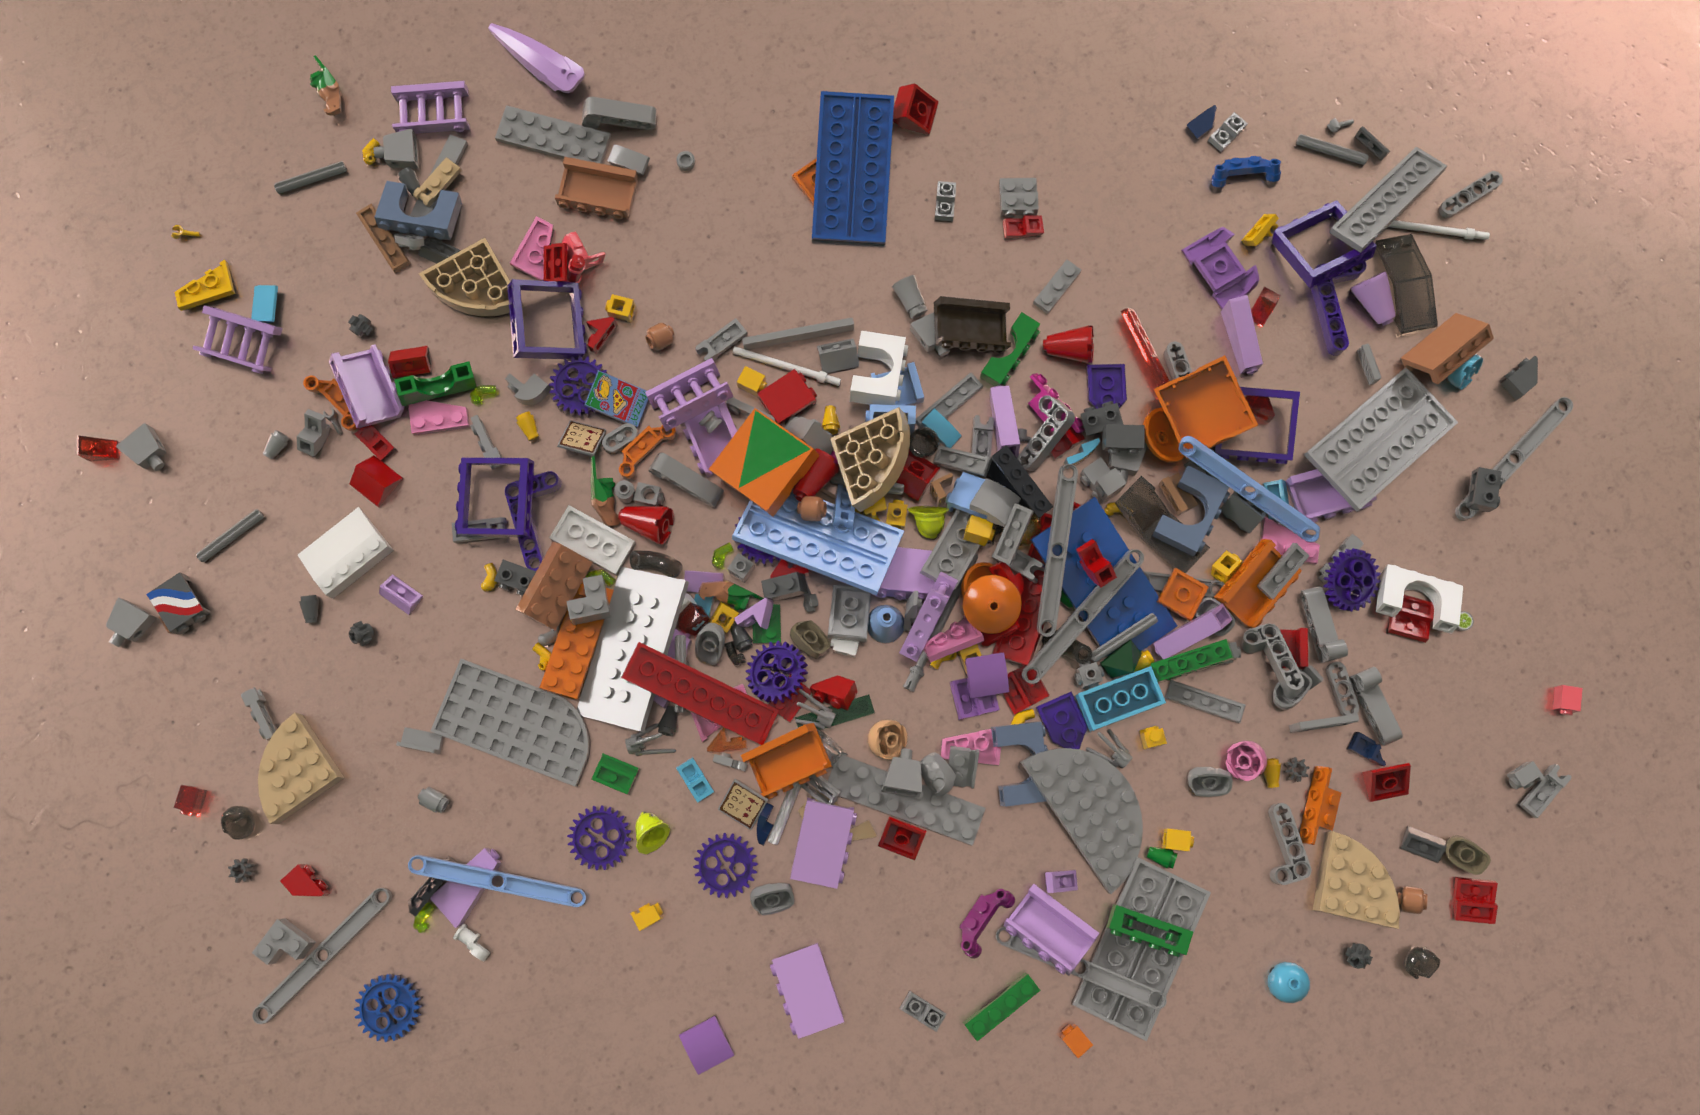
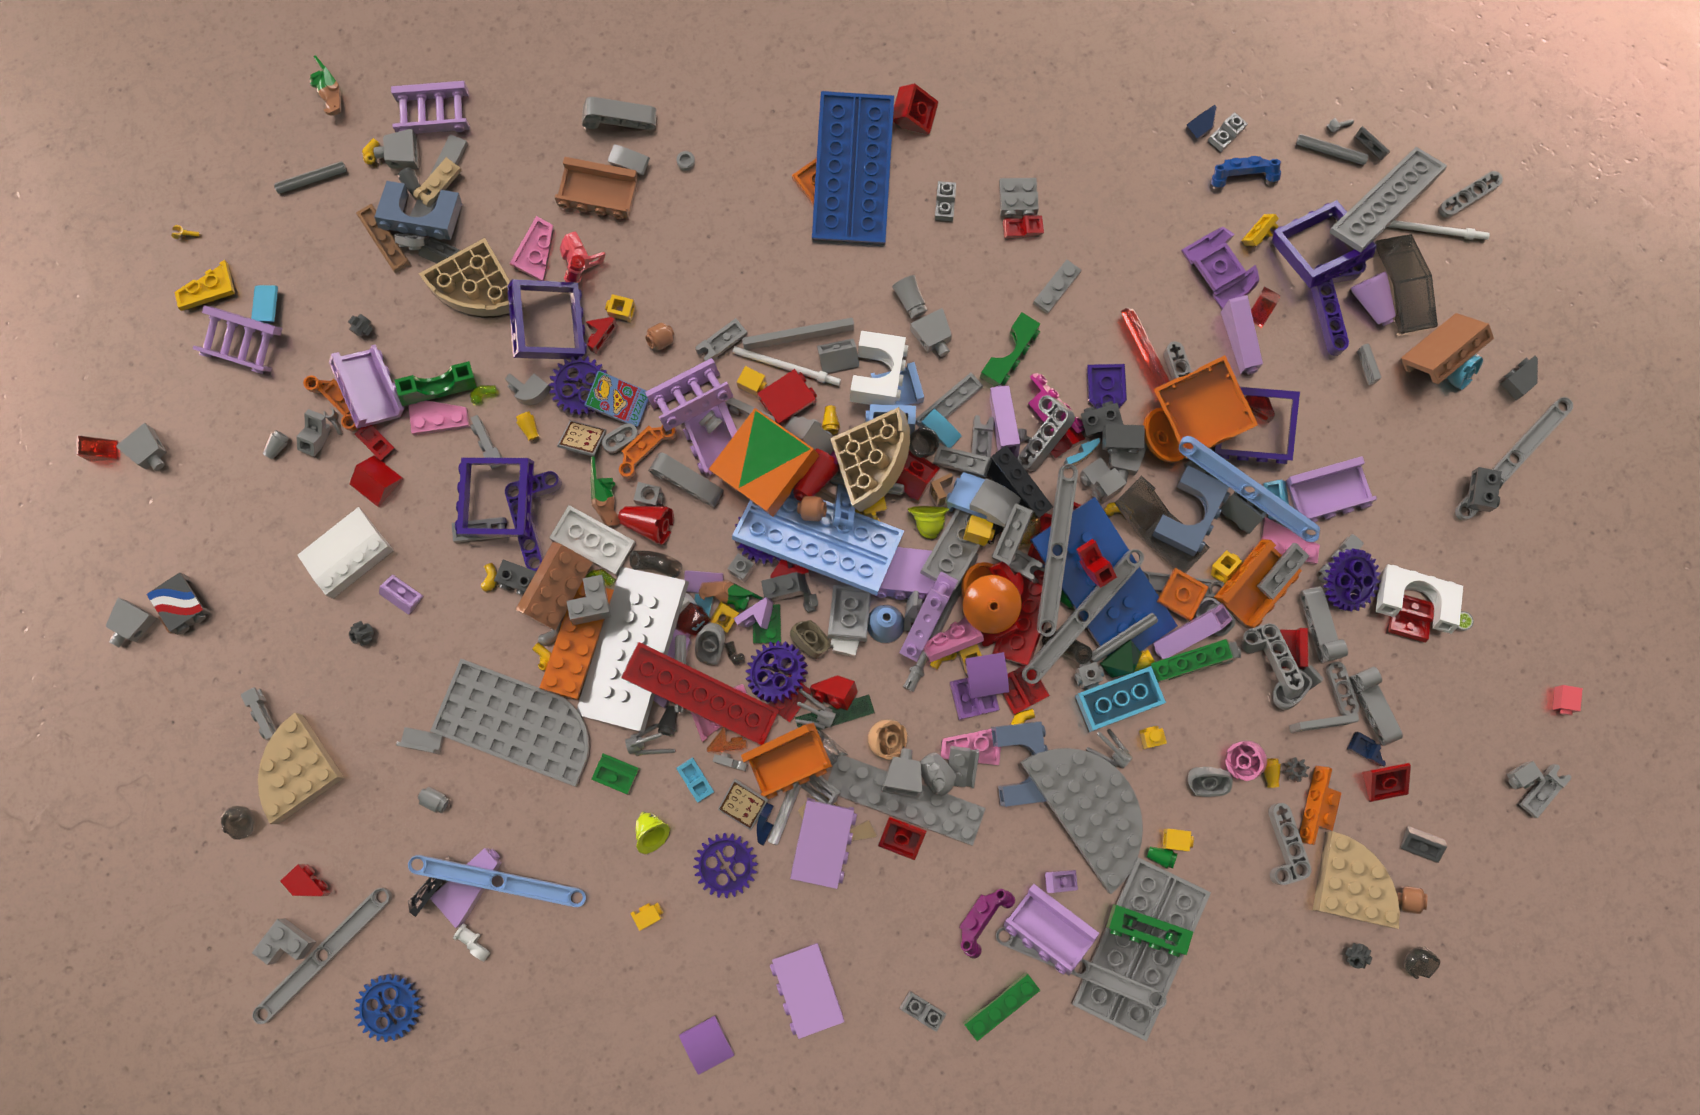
(190, 799): clear red brick -> none
(230, 535): light grey axle -> none
(234, 870): dark grey gear -> none
(309, 608): dark grey cone -> none
(409, 362): red panel -> none
(420, 918): clear neon green arm -> none
(544, 63): lavender piece -> none
(552, 136): light grey plate -> none
(555, 262): red slope -> none
(589, 853): dark purple gear -> none
(627, 496): light grey brick -> none
(719, 555): clear neon green arm -> none
(741, 638): dark grey cone -> none
(772, 898): light grey piece -> none
(893, 520): yellow brick -> none
(971, 324): dark brown panel -> none
(1063, 721): dark purple tile -> none
(1072, 344): red cone -> none
(1075, 1040): orange brick -> none
(1178, 498): medium nougat panel -> none
(1205, 701): light grey tile -> none
(1289, 982): medium azure cylinder -> none
(1381, 439): light grey plate -> none
(1467, 855): dark tan piece -> none
(1475, 900): red slope -> none

